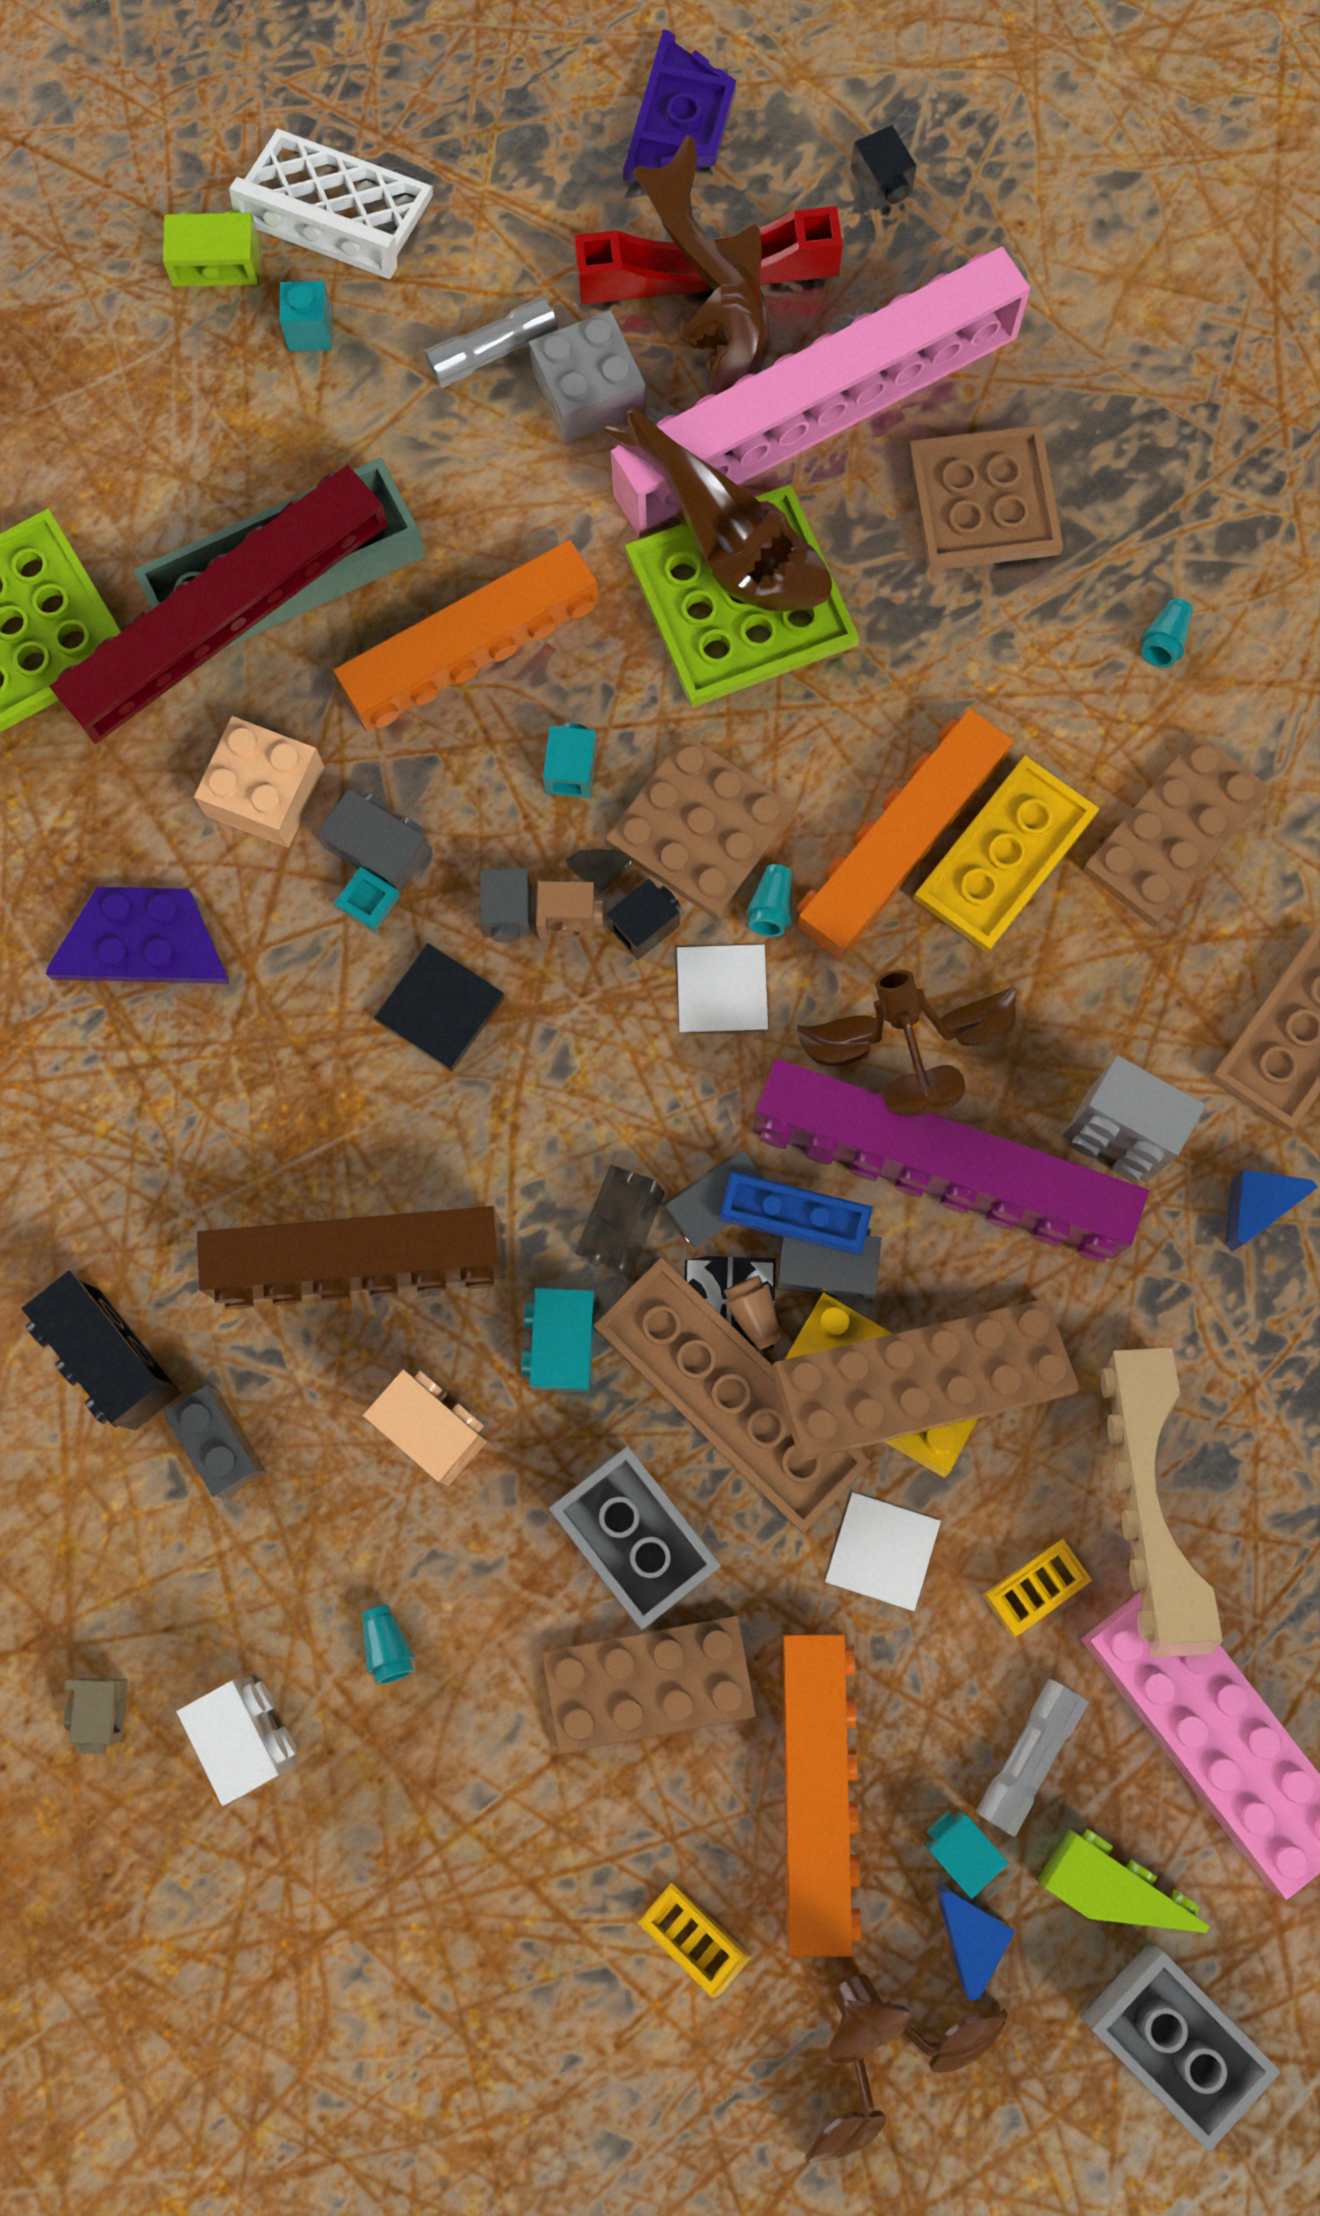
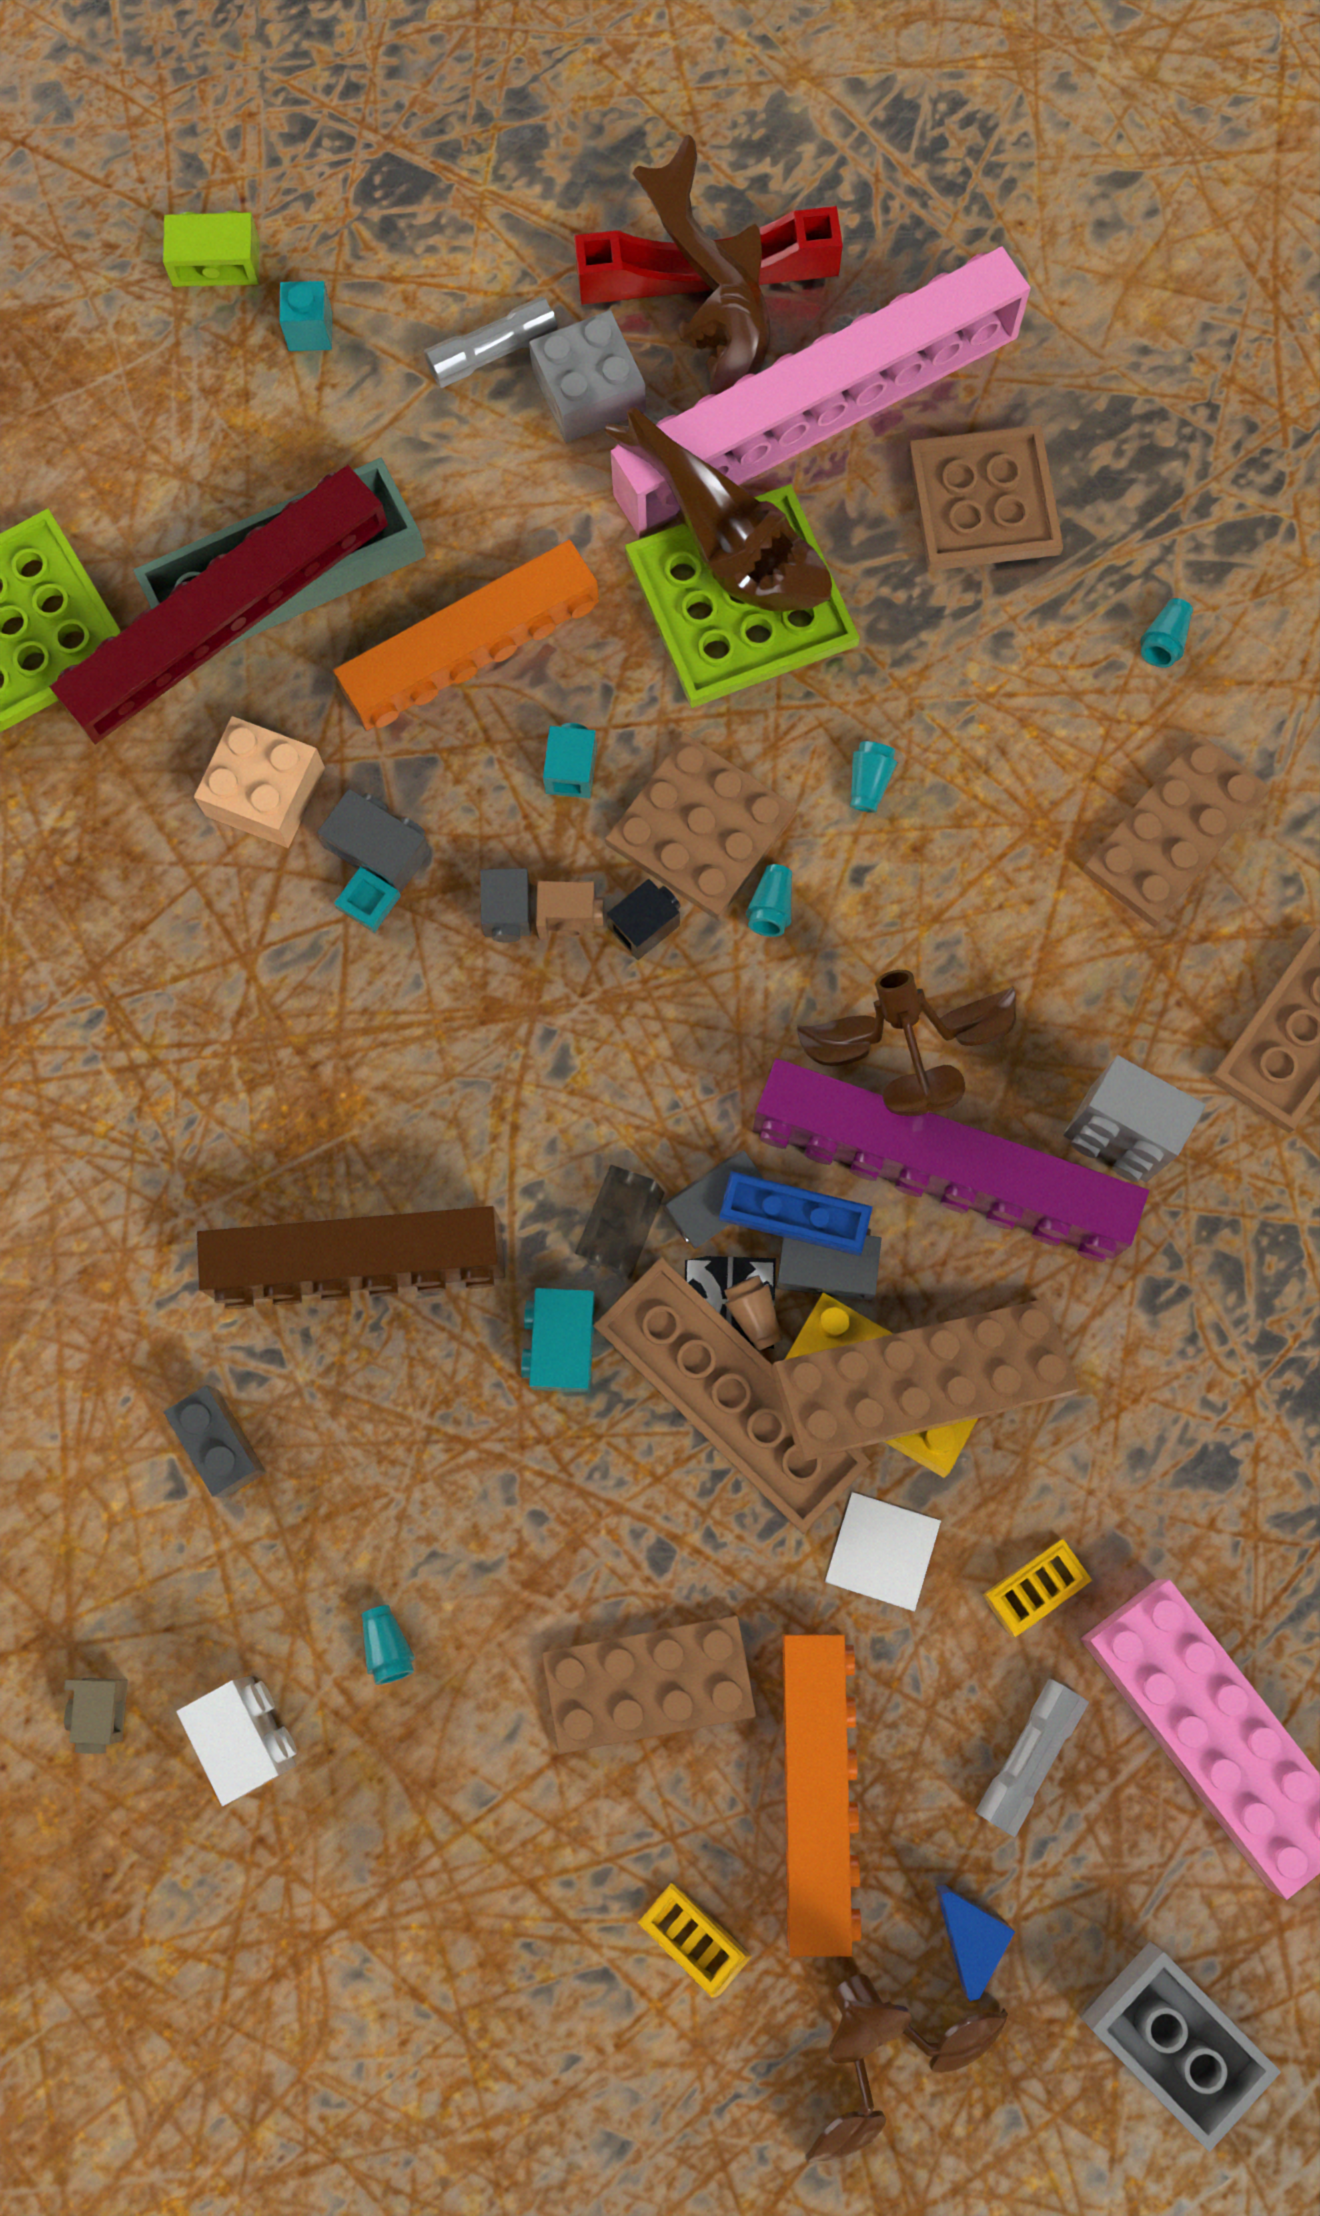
(99, 1352): black brick -> none
(139, 939): dark purple wing -> none
(316, 224): white fence -> none
(426, 1428): light nougat brick -> none
(439, 1007): black tile -> none
(598, 866): clear smoke tile -> none
(634, 1537): light grey brick -> none
(680, 100): dark purple wing -> none
(722, 988): white sticker -> none
(871, 774): none -> teal cone
(883, 167): black brick -> none
(903, 835): orange brick -> none
(964, 1852): teal brick -> none
(1006, 854): yellow plate -> none
(1108, 1891): lime slope -> none
(1176, 1601): tan arch -> none
(1260, 1200): blue slope -> none

